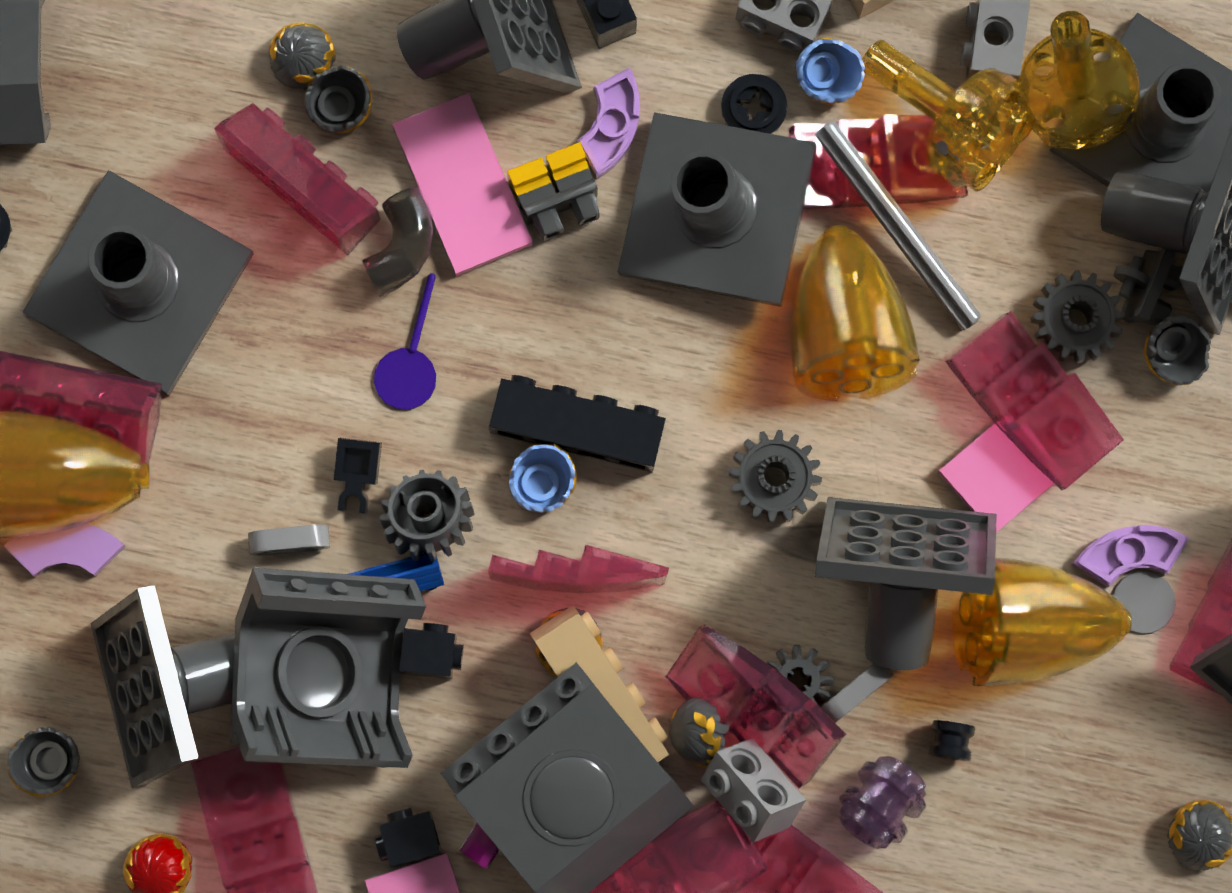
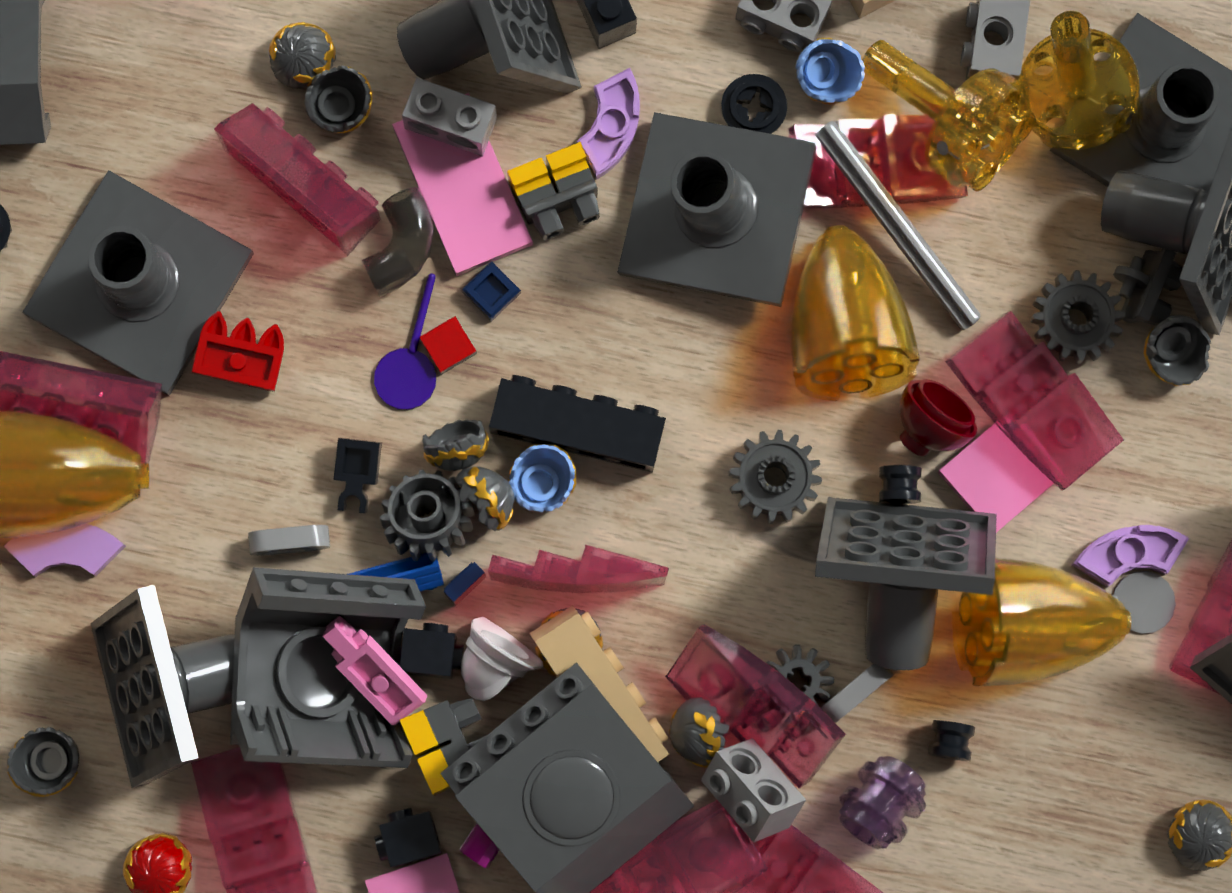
(238, 356): none -> red plate
(373, 671): none -> bright pink hinge
(434, 728): none -> hips
(448, 345): none -> red tile
(449, 116): none -> light grey brick
(456, 445): none -> dark grey hair
(464, 583): none -> dark blue tile
(490, 494): none -> dark grey hair
(491, 291): none -> dark blue tile
(494, 660): none -> white piece
(900, 484): none -> black wheel
(934, 418): none -> dark red piece

